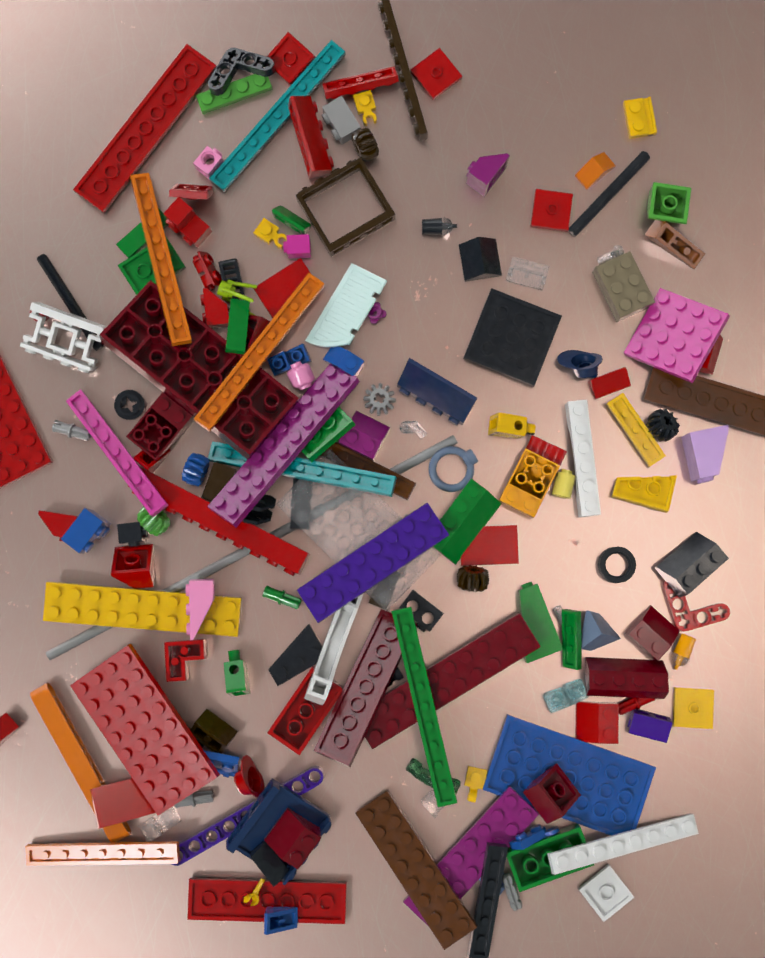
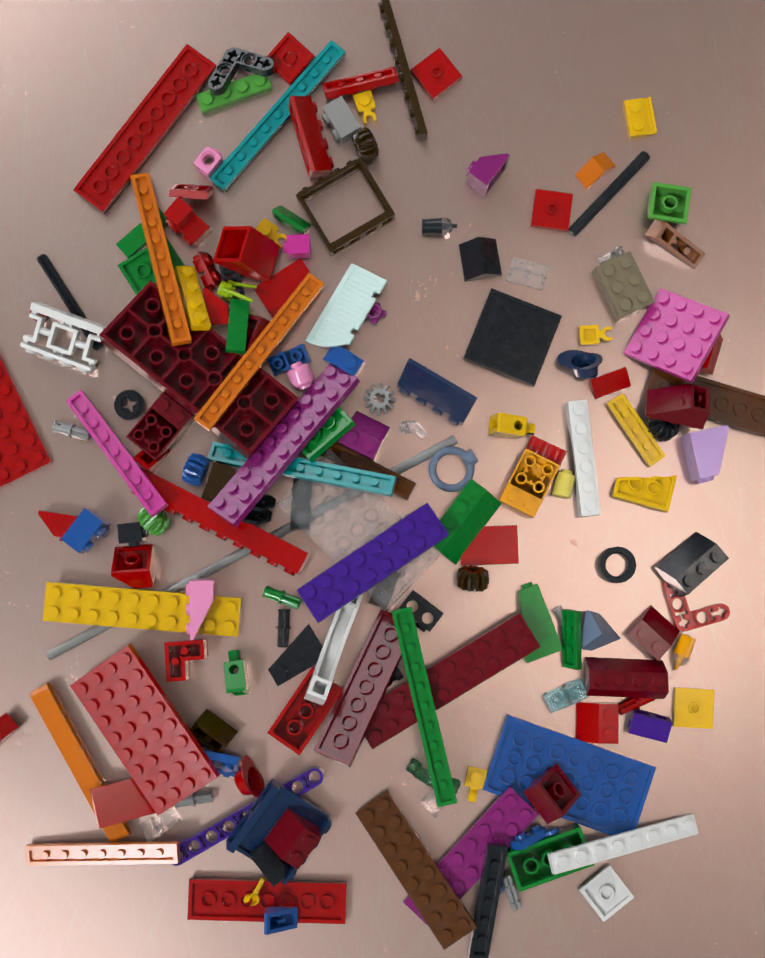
(192, 298): none -> yellow plate
(246, 252): none -> red slope
(283, 628): none -> black axle
(591, 335): none -> yellow plate
(679, 405): none -> dark red slope

